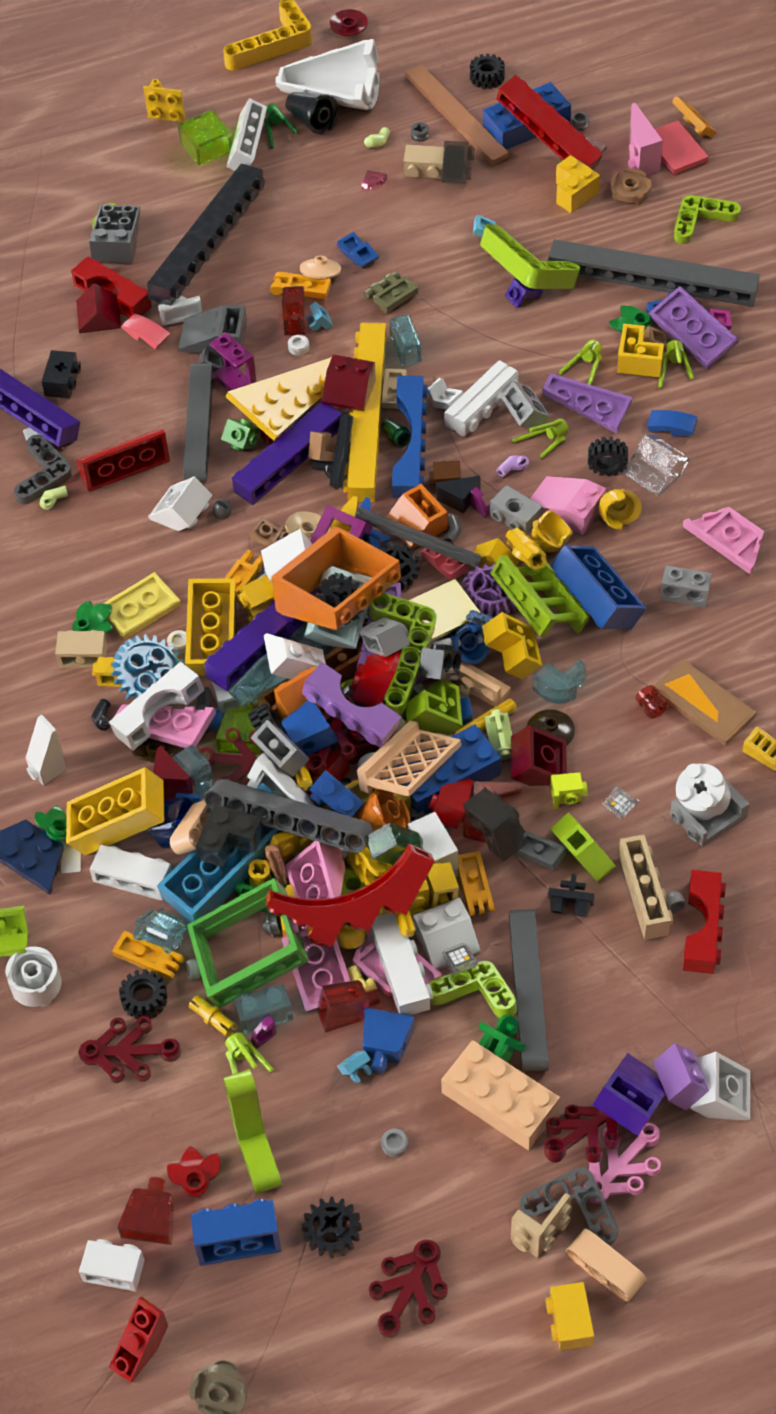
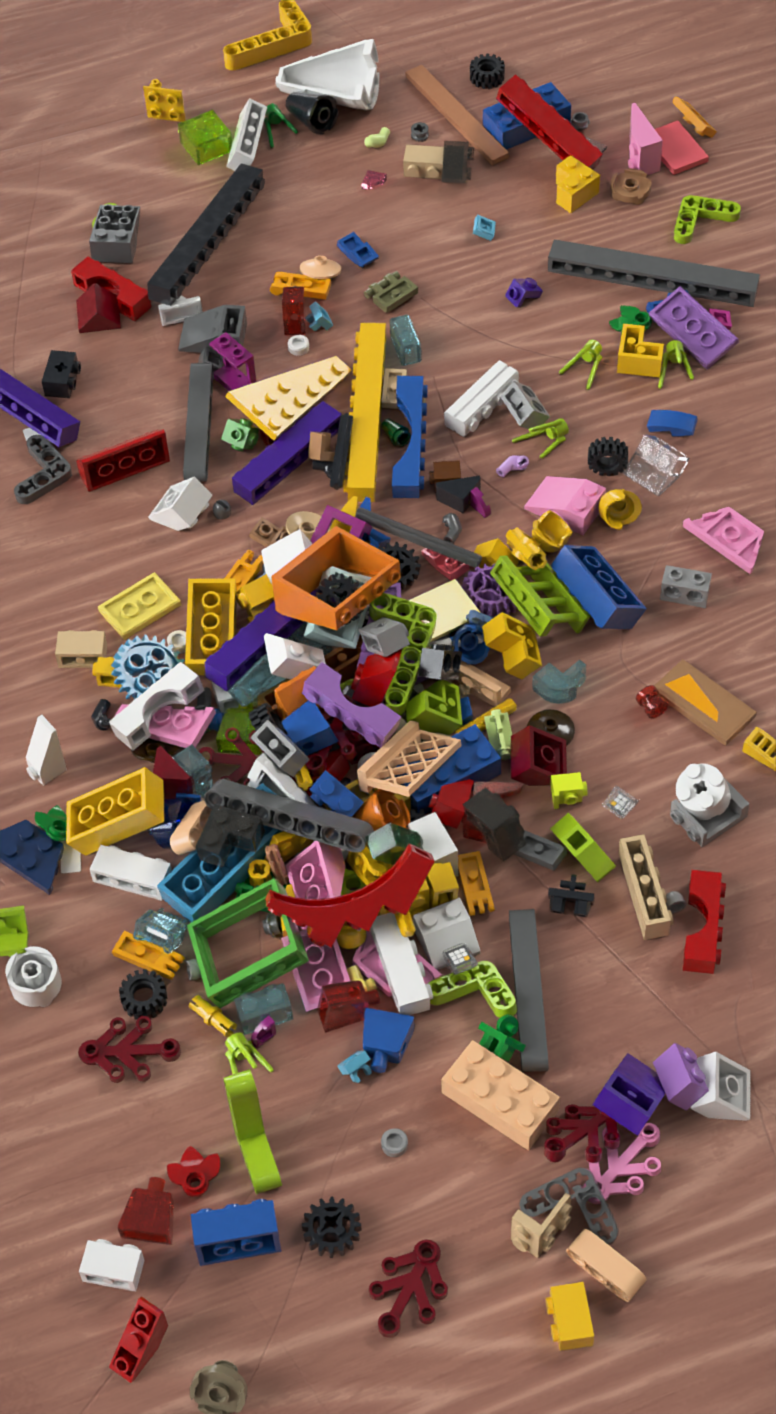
(50, 497): yellowish green arm -> none
(93, 617): green plate -> none
(144, 328): coral slope -> none
(348, 22): dark red dish -> none
(348, 382): dark red slope -> none
(420, 511): orange slope -> none
(442, 396): white bracket -> none
(515, 509): light grey brick -> none
(526, 266): lime beam -> none
(592, 402): medium lavender wing -> none
(655, 336): medium nougat slope -> none

